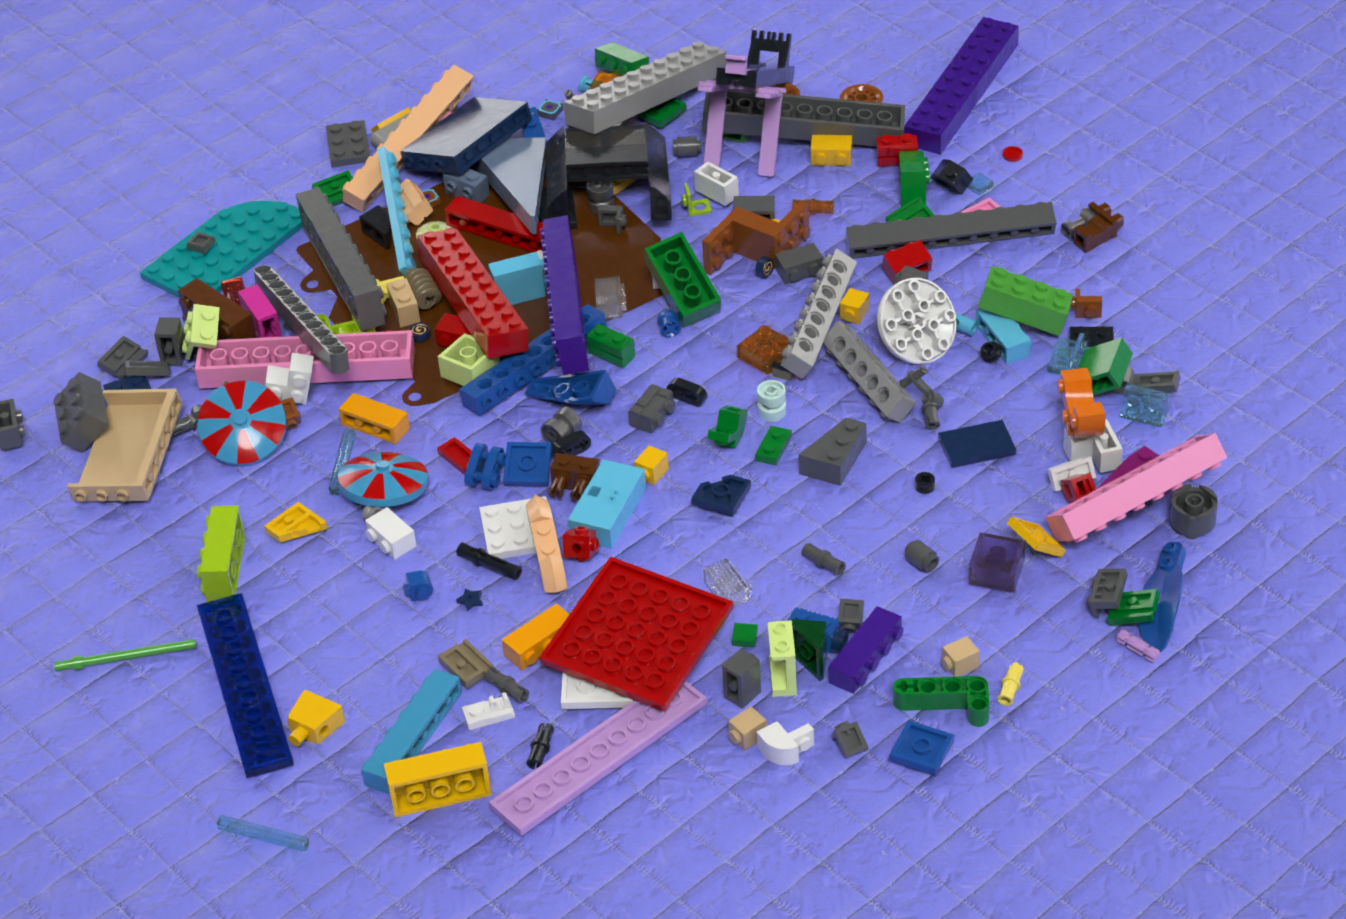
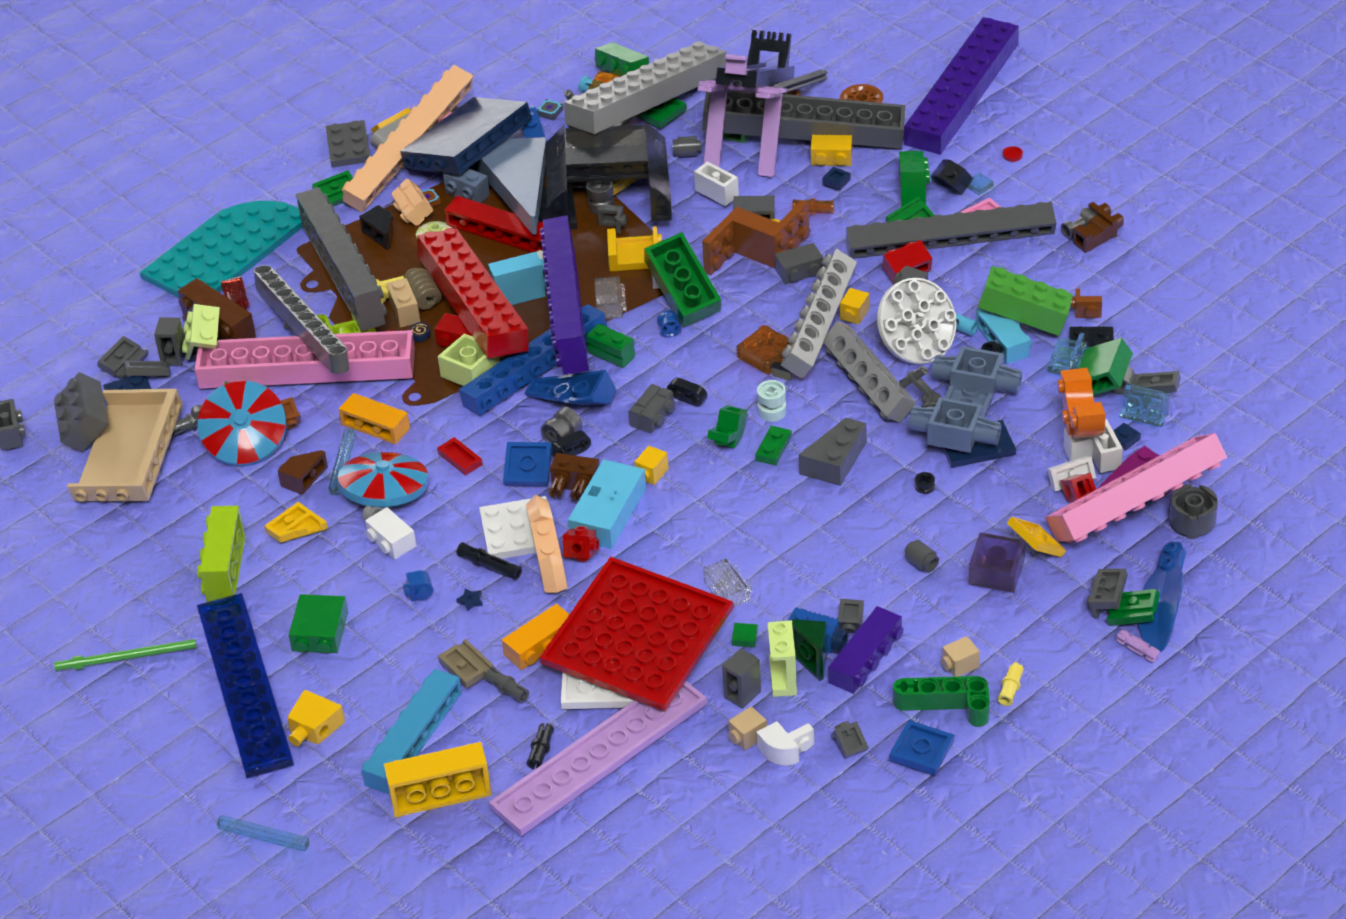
(201, 242): dark grey tile -> none
(263, 313): dark pink brick -> none
(291, 381): white brick -> none
(302, 471): none -> reddish brown slope
(318, 623): none -> green brick
(396, 210): medium azure plate -> none
(488, 712): white plate -> none
(491, 474): blue brick -> none
(628, 252): none -> yellow panel
(686, 201): lime bracket -> none
(723, 495): dark blue plate -> none
(764, 266): dark blue tile -> none
(802, 81): none -> axle
(823, 559): dark grey pin -> none
(836, 178): none -> dark blue plate
(889, 146): red brick -> none
(961, 415): none -> sand blue piece
(1127, 436): none -> dark blue plate

